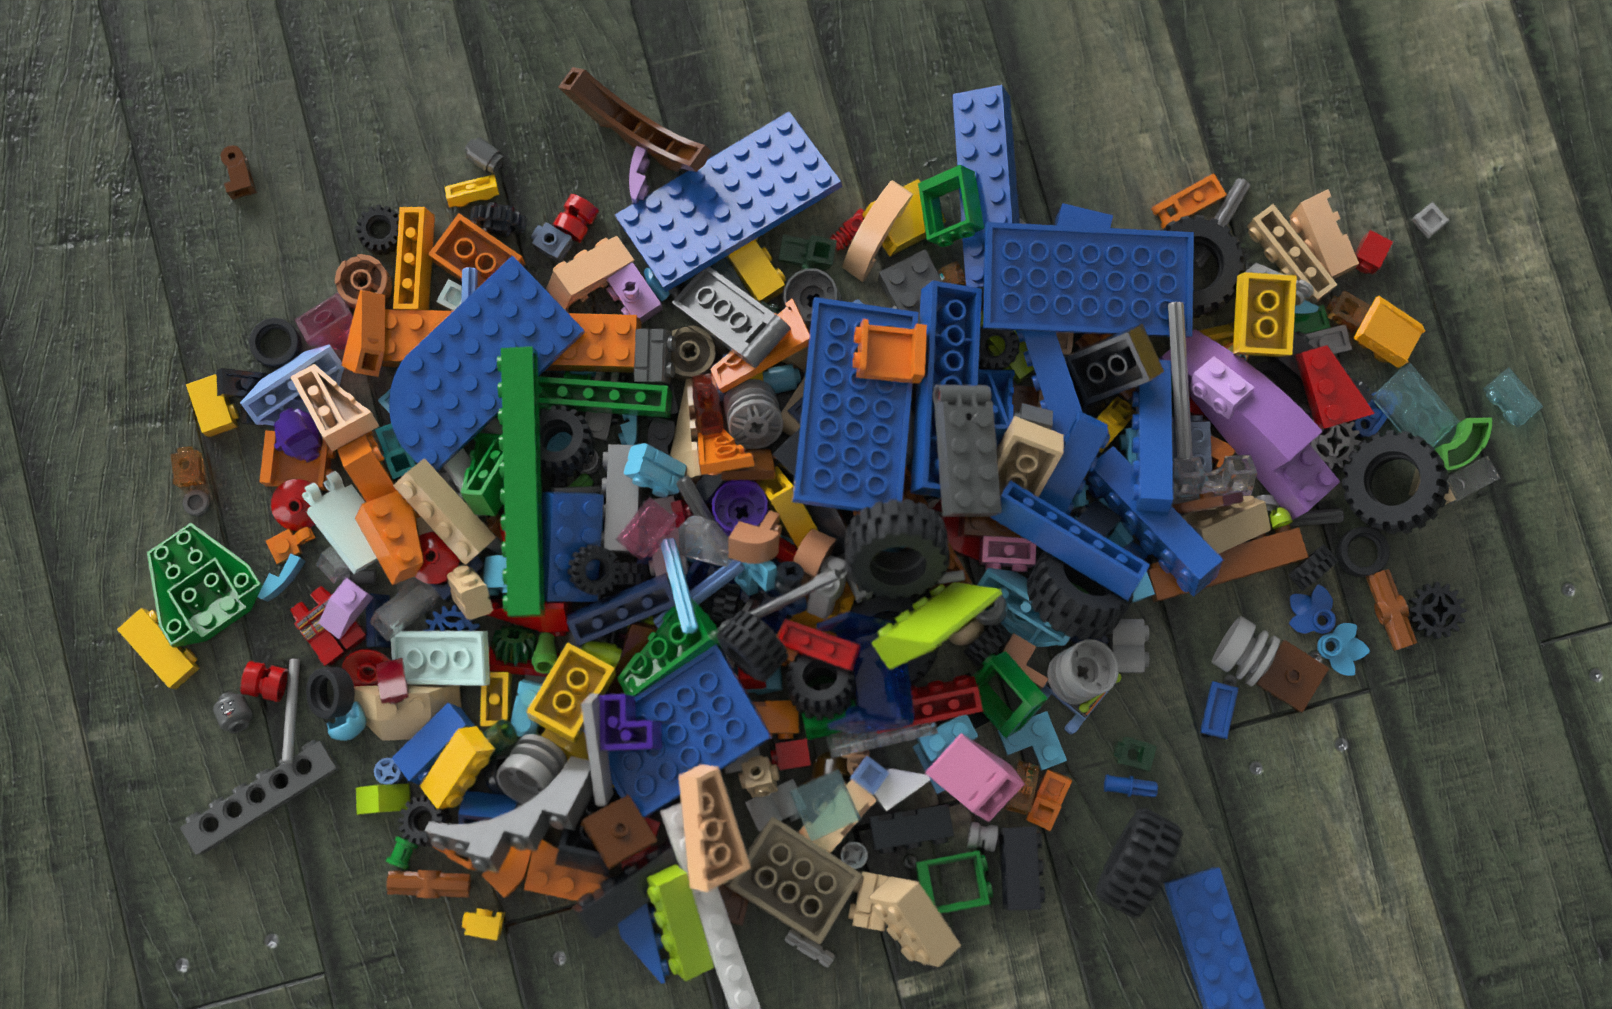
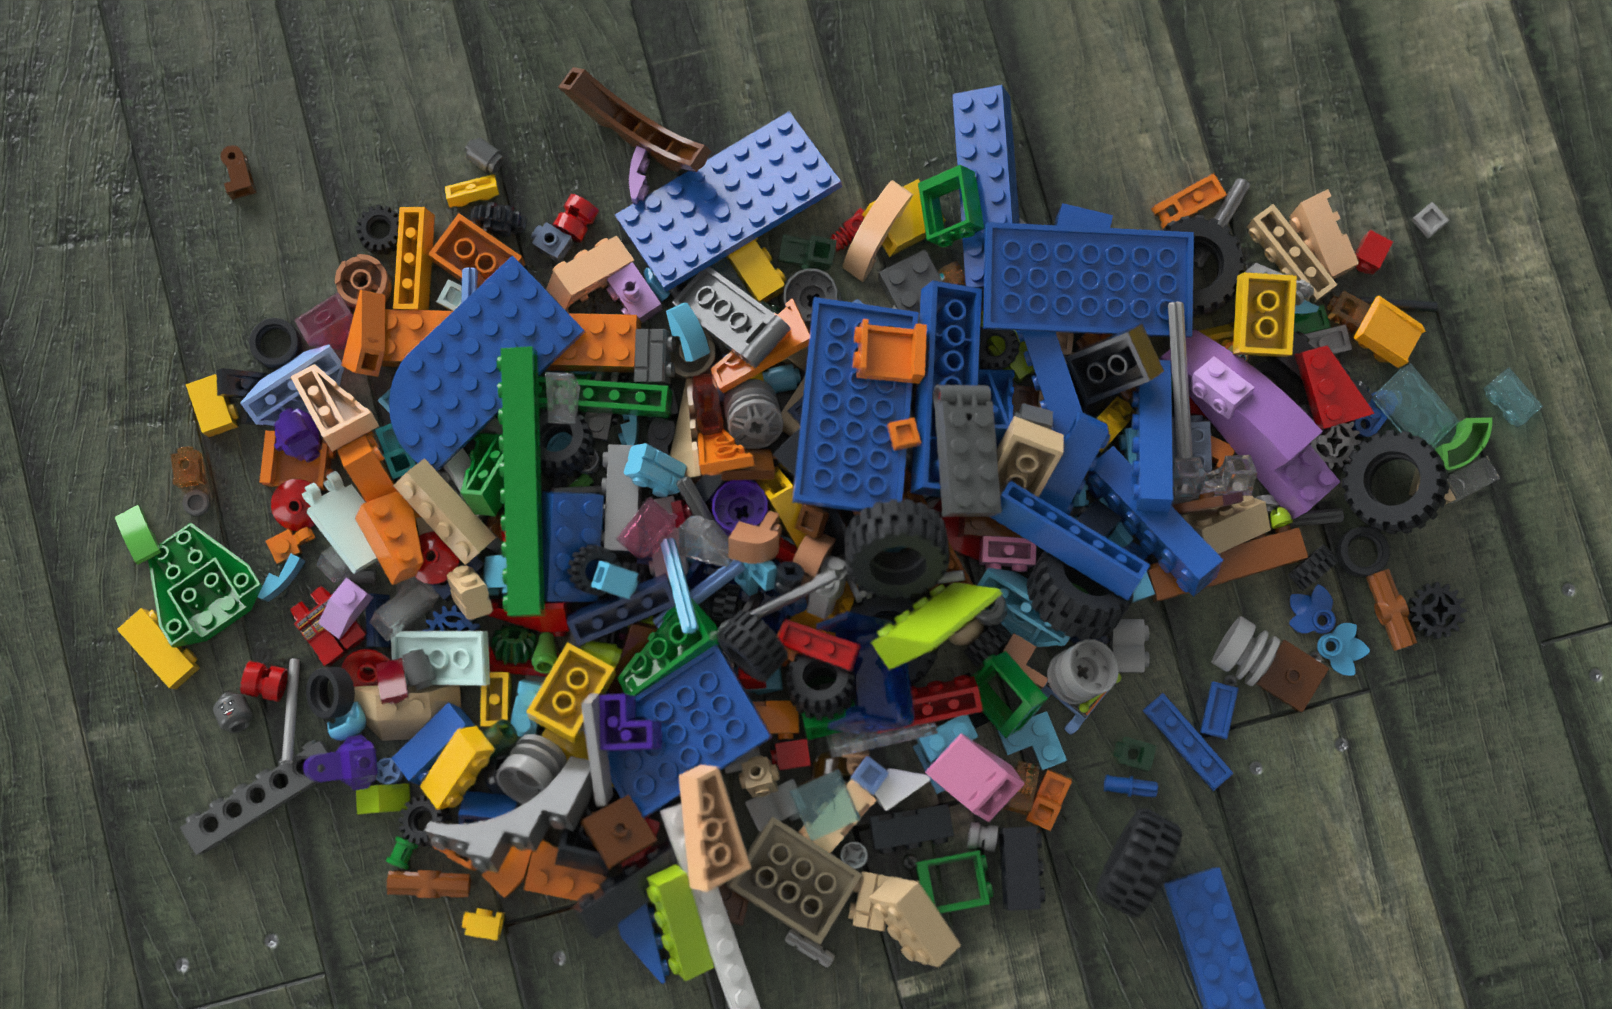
(137, 534): none -> bright green slope
(351, 763): none -> dark purple piece
(418, 669): none -> dark grey brick
(562, 397): none -> clear slope
(614, 580): none -> medium azure brick
(686, 325): none -> medium azure slope
(812, 521): none -> reddish brown tile
(904, 434): none -> orange tile
(1187, 742): none -> blue tile
(1411, 305): none -> black bar

